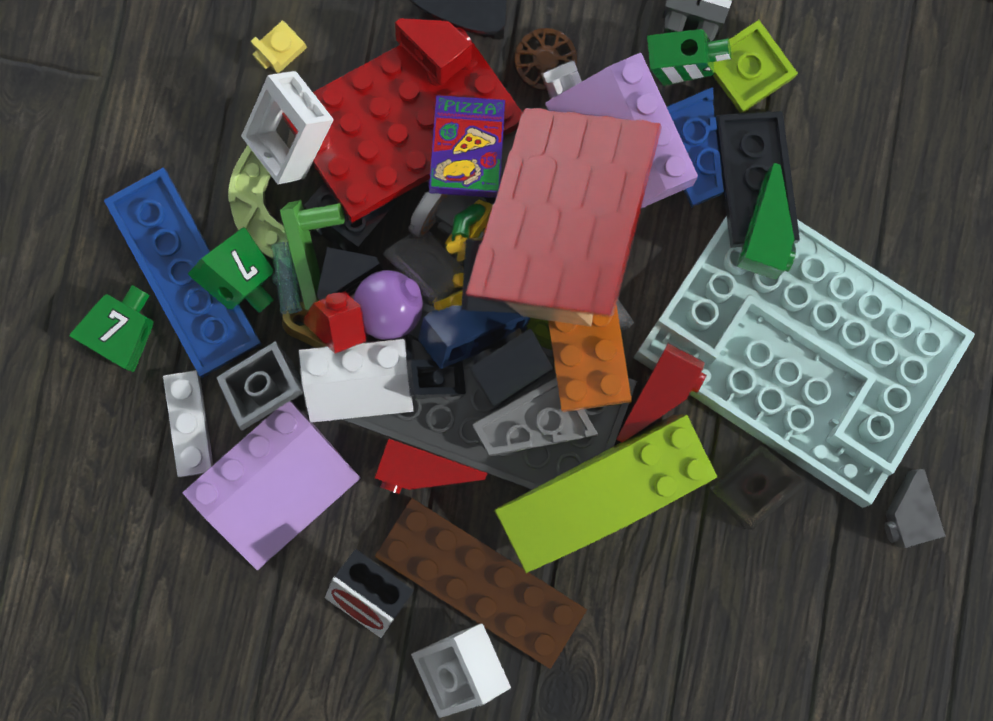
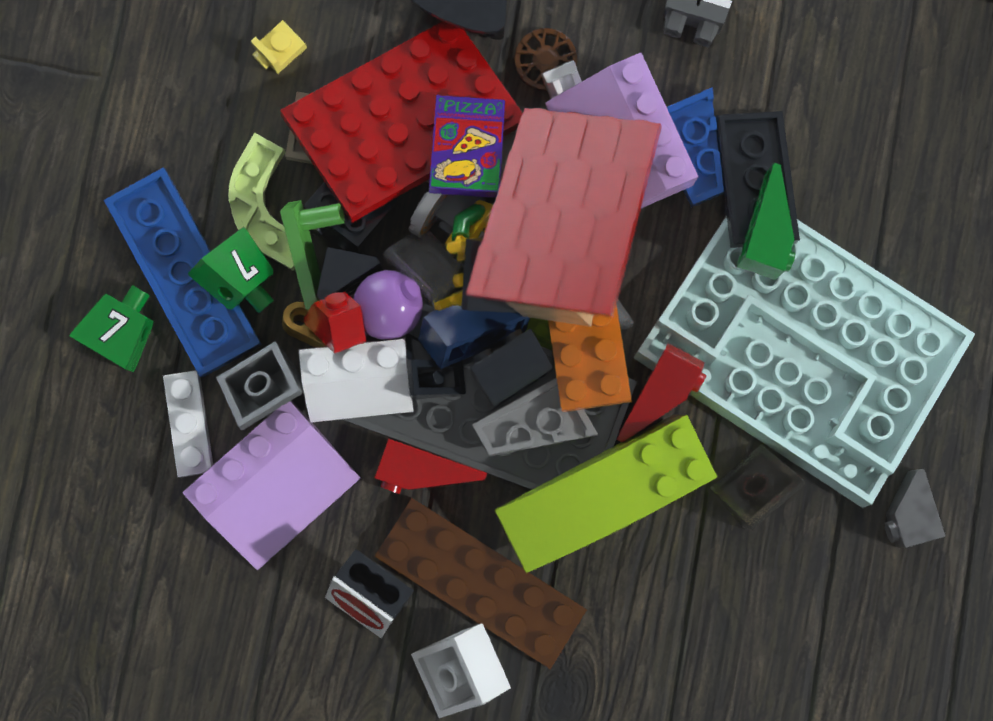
(286, 279): clear light blue pin -> none
(290, 95): white window -> none
(435, 46): red slope -> none
(685, 55): green torso -> none
(754, 68): lime plate -> none

